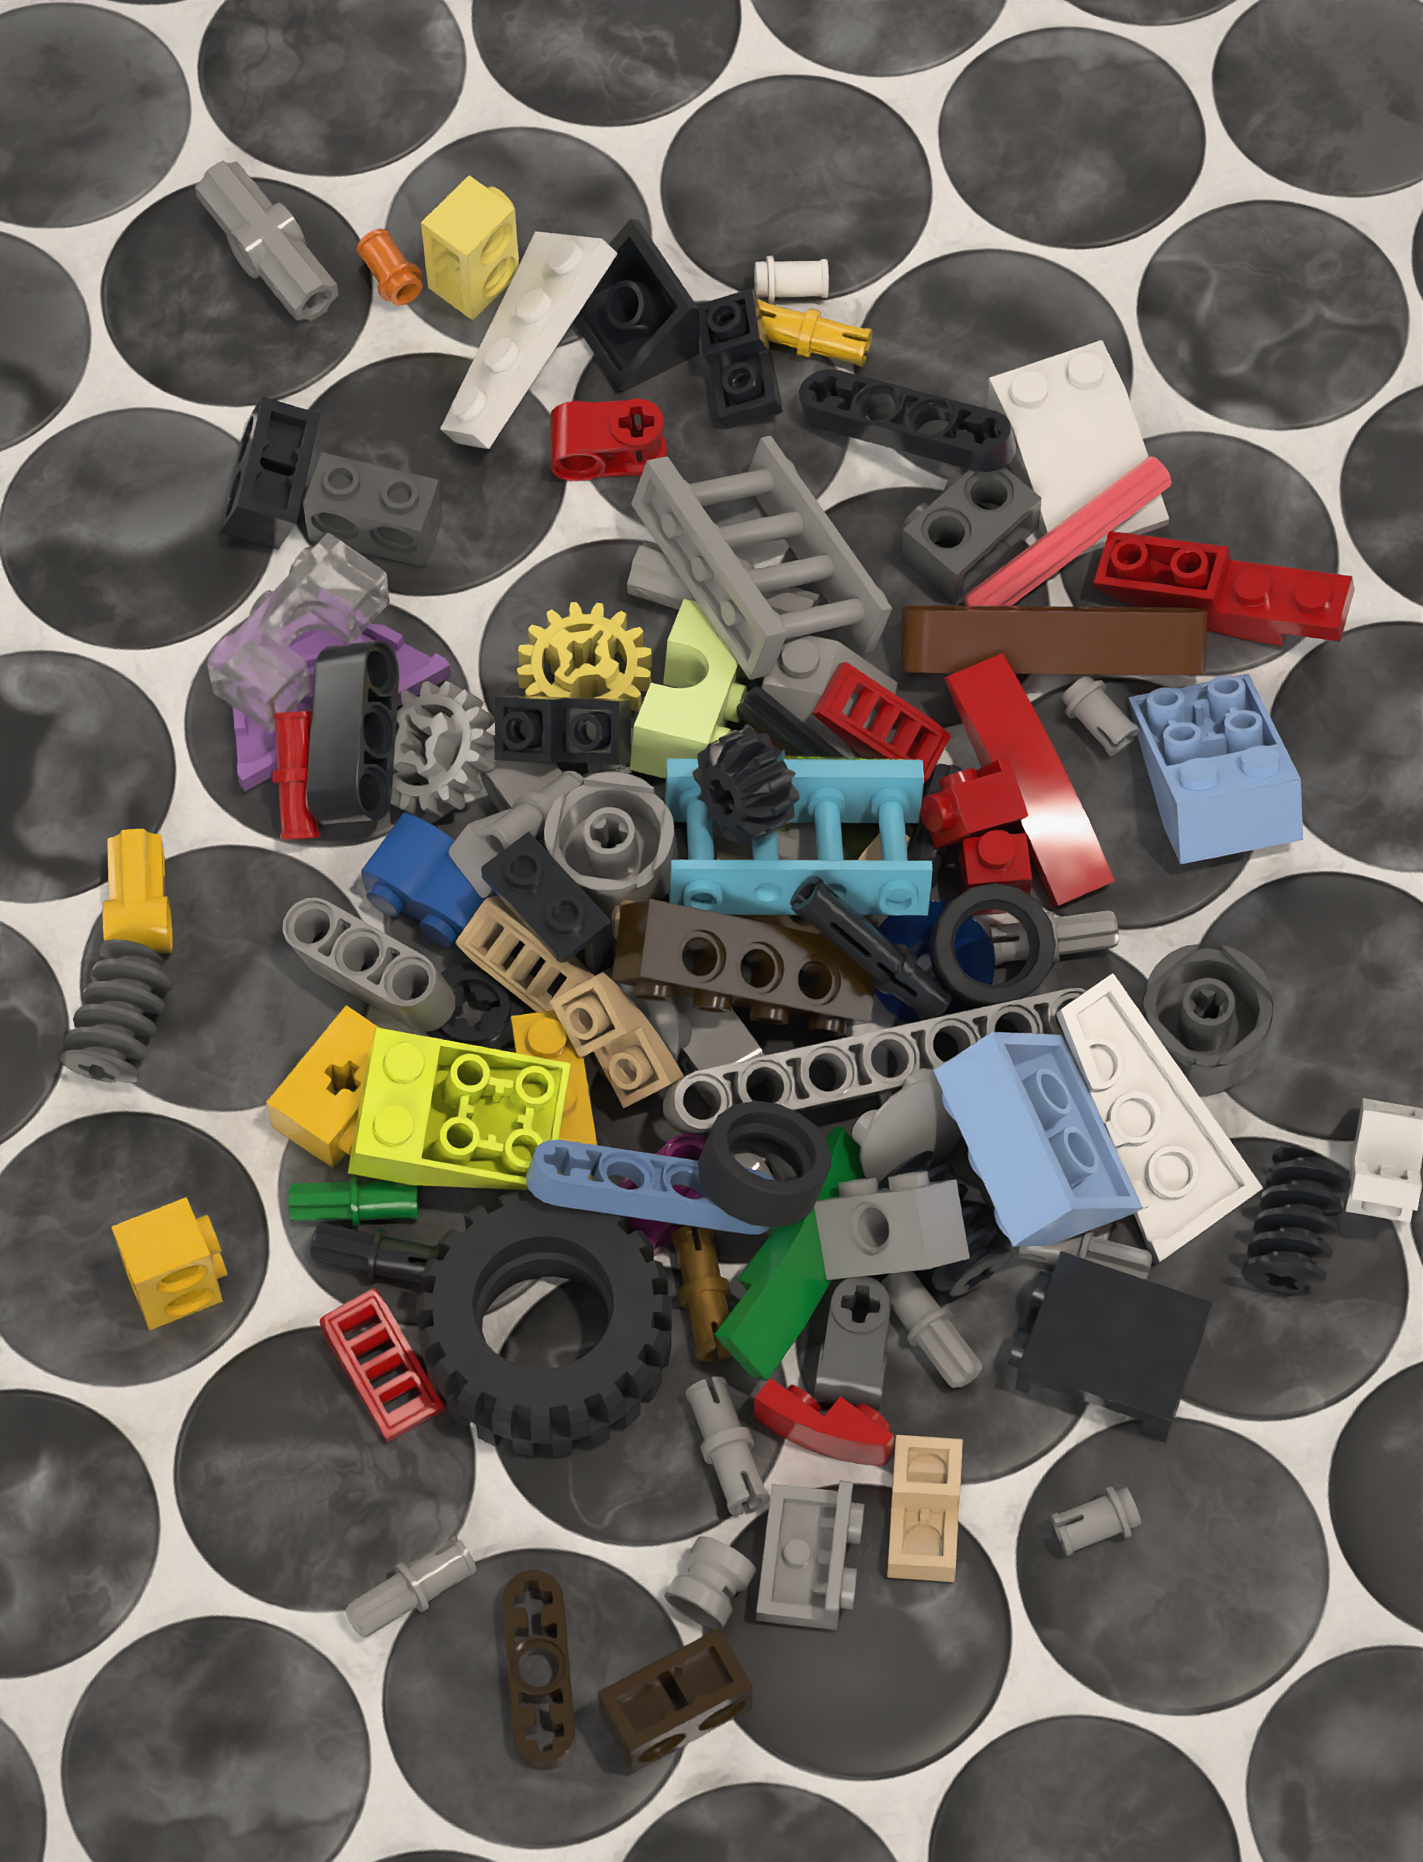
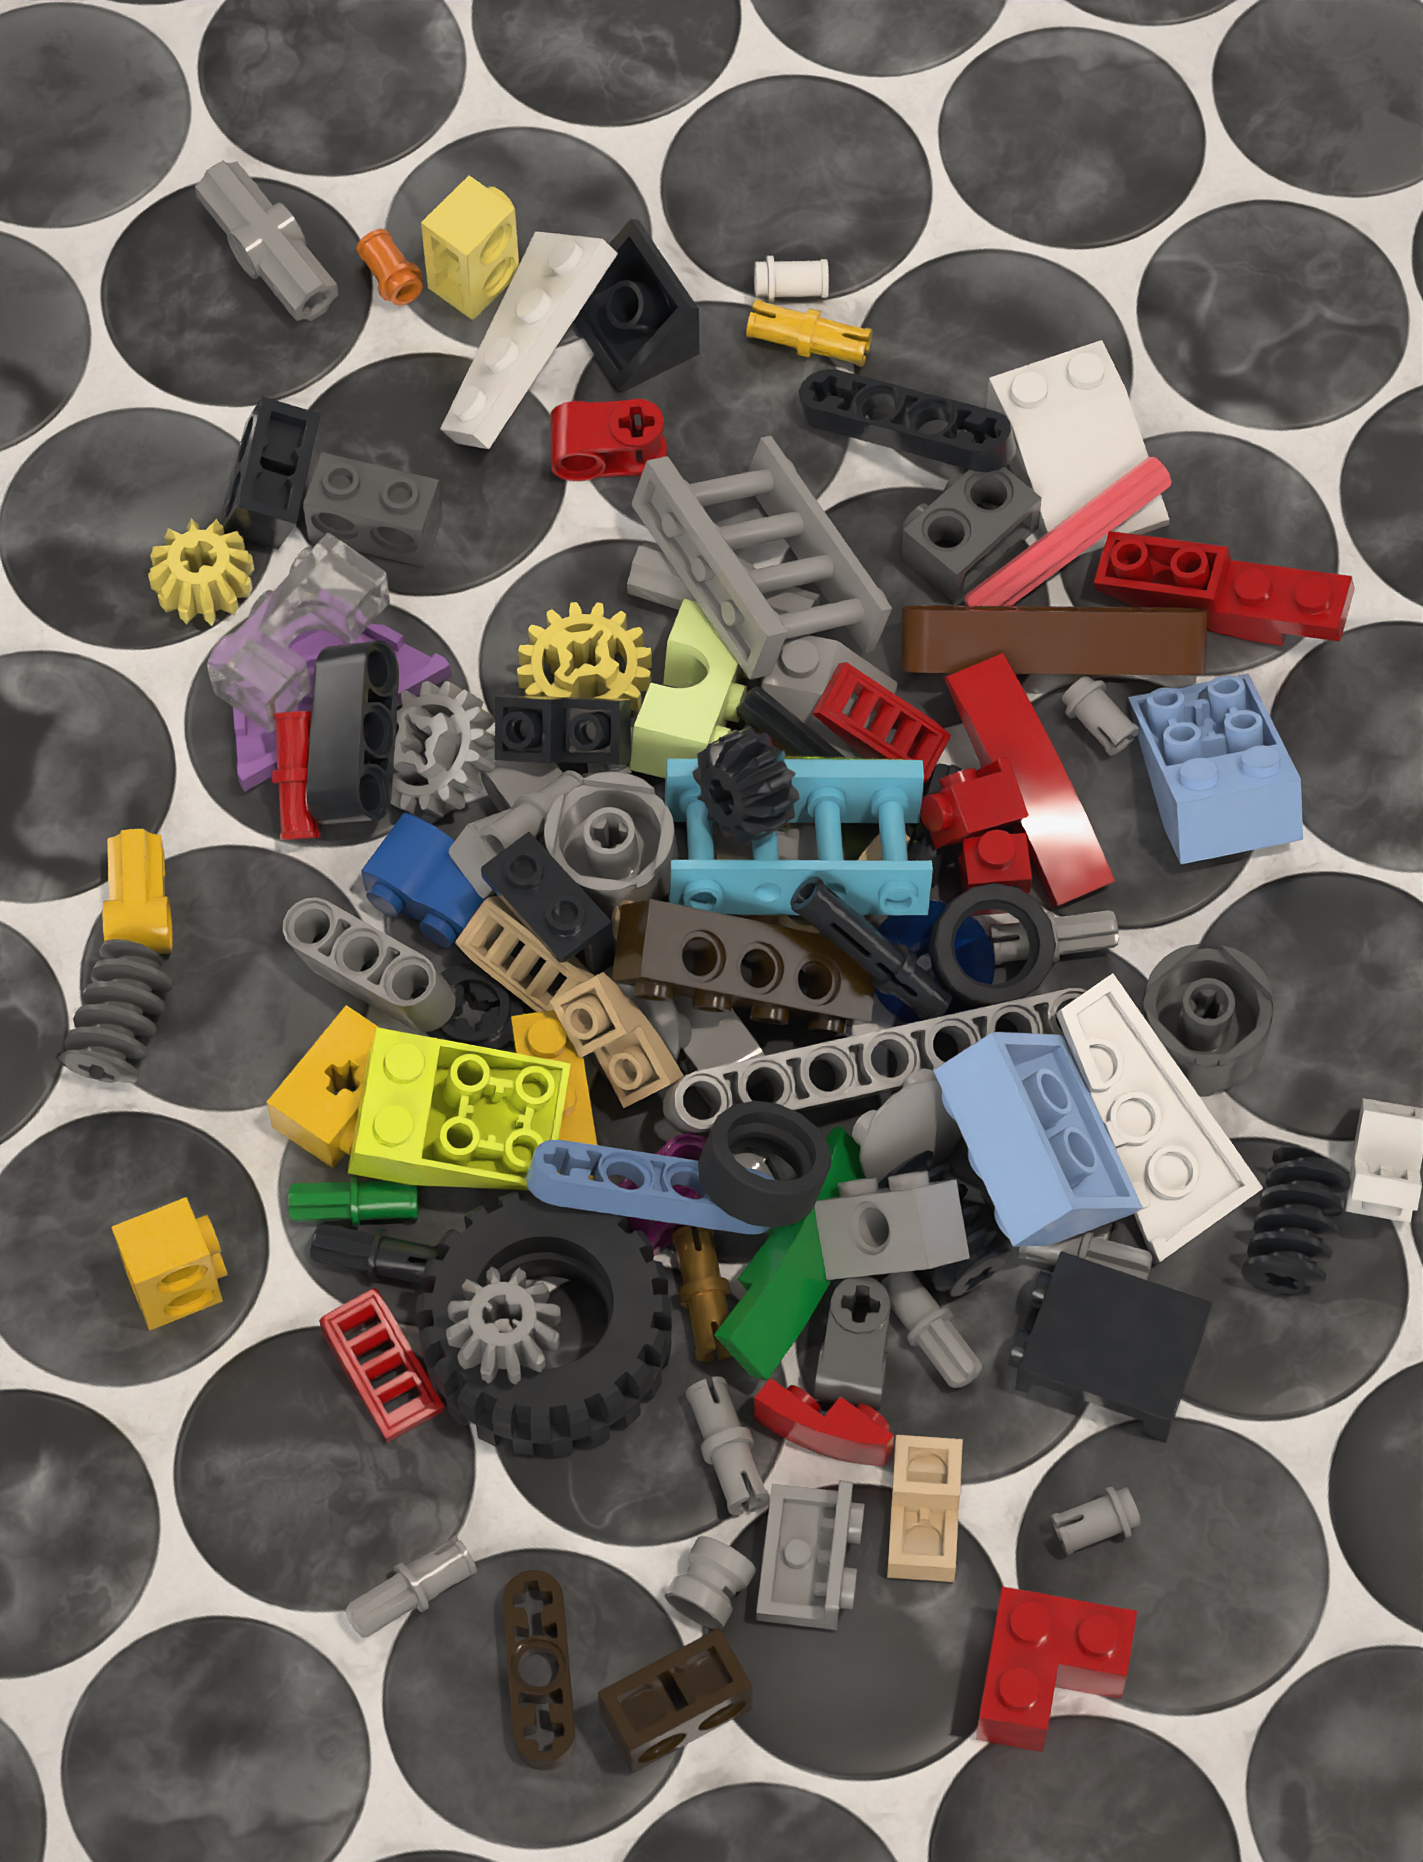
(201, 571): none -> light yellow gear
(527, 1315): none -> light grey gear
(739, 359): black slope -> none
(1047, 1645): none -> red brick

